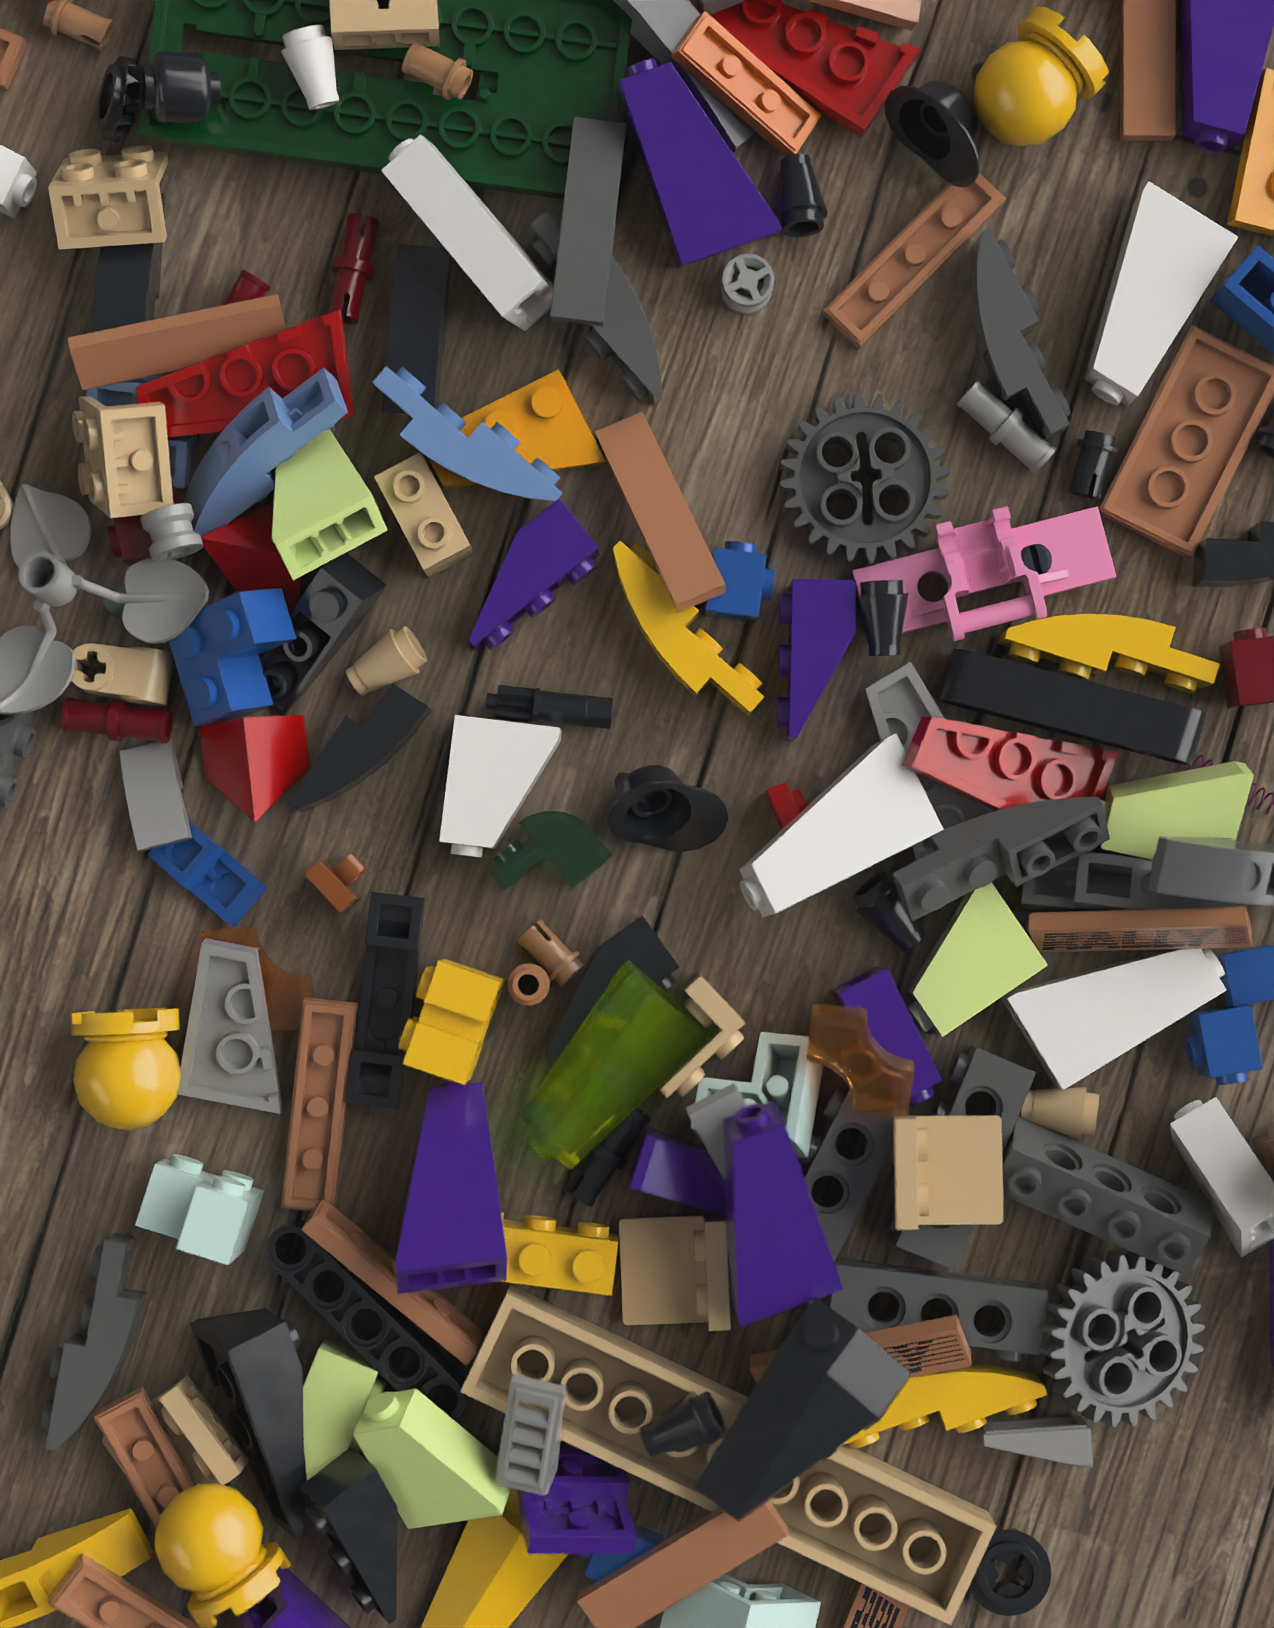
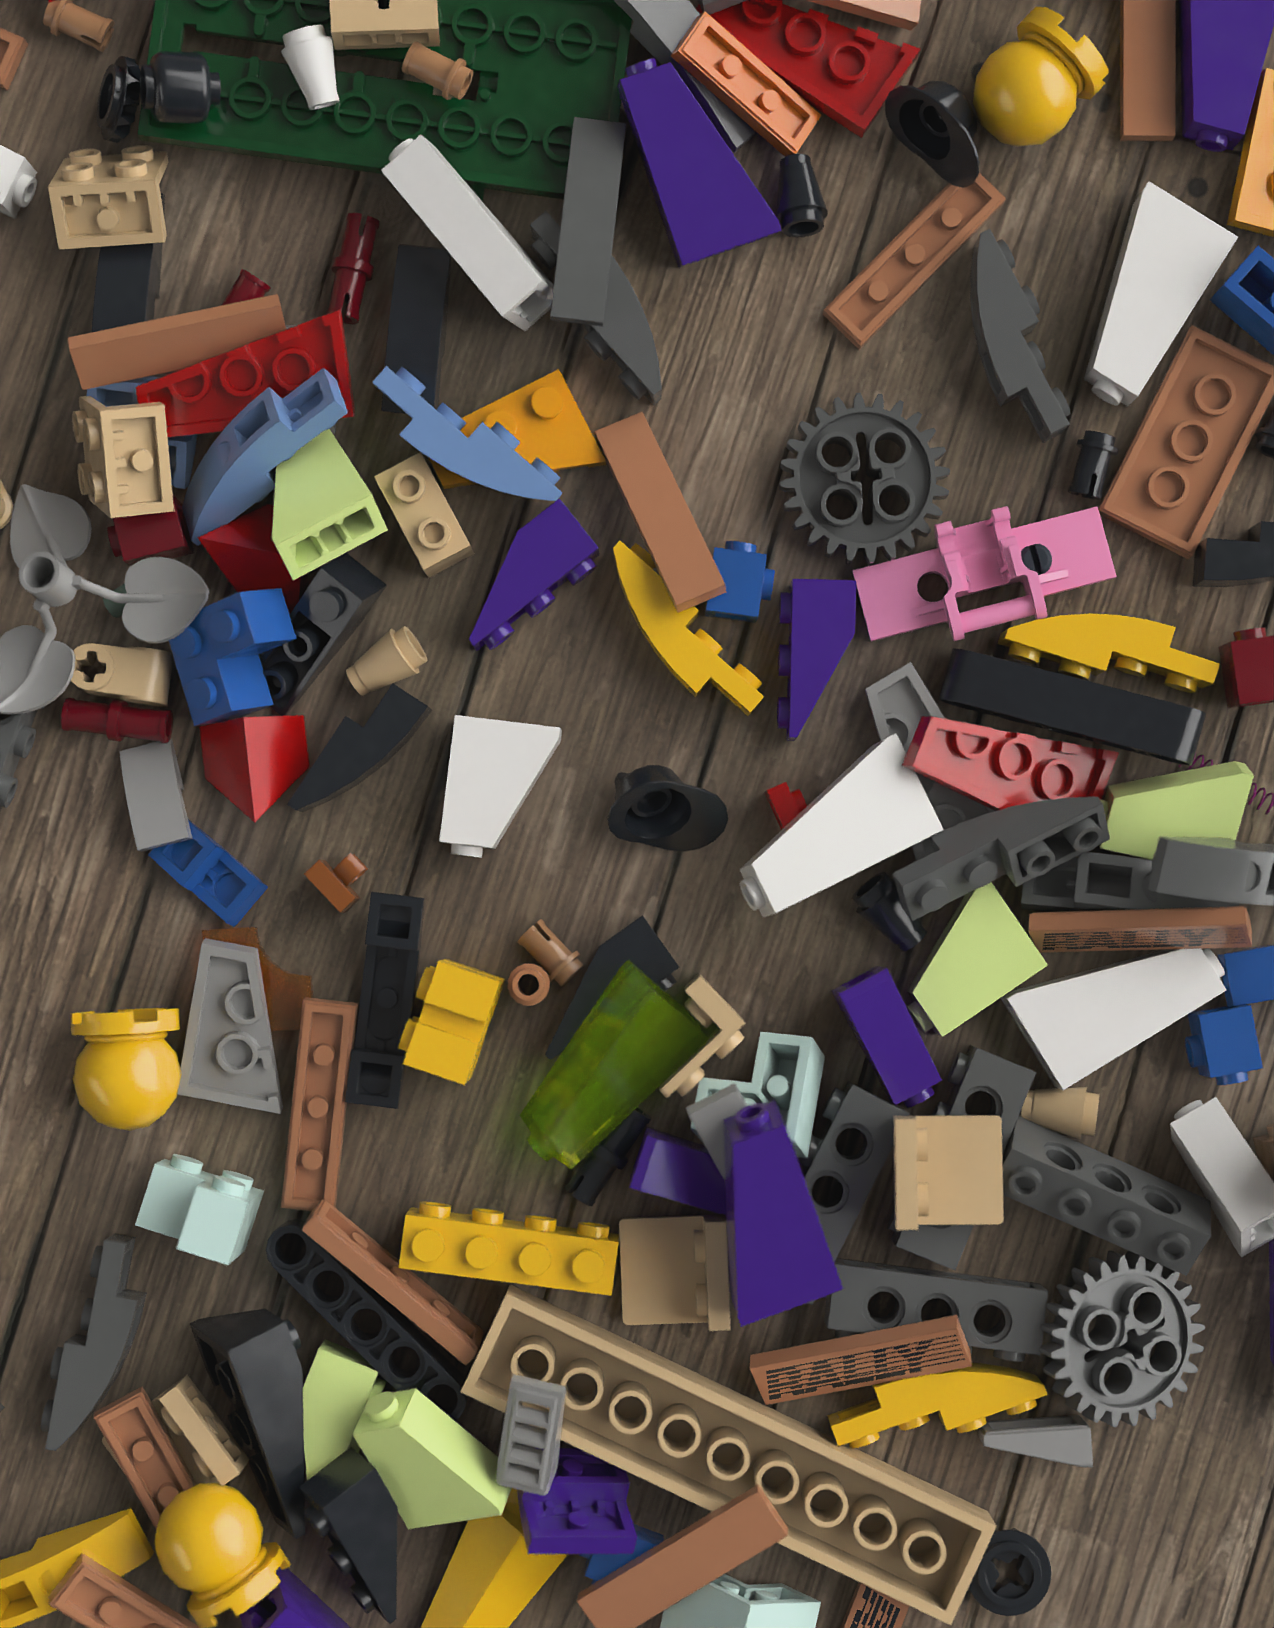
(171, 532): light grey wheel -> none
(453, 1203): dark purple slope -> none
(550, 707): black piece -> none
(562, 840): clear green brick -> none
(685, 1425): black cone -> none
(744, 273): light grey wheel -> none
(808, 1402): black wedge -> none
(844, 1043): clear orange tile -> none
(883, 615): black cone -> none
(1006, 426): light grey pin -> none

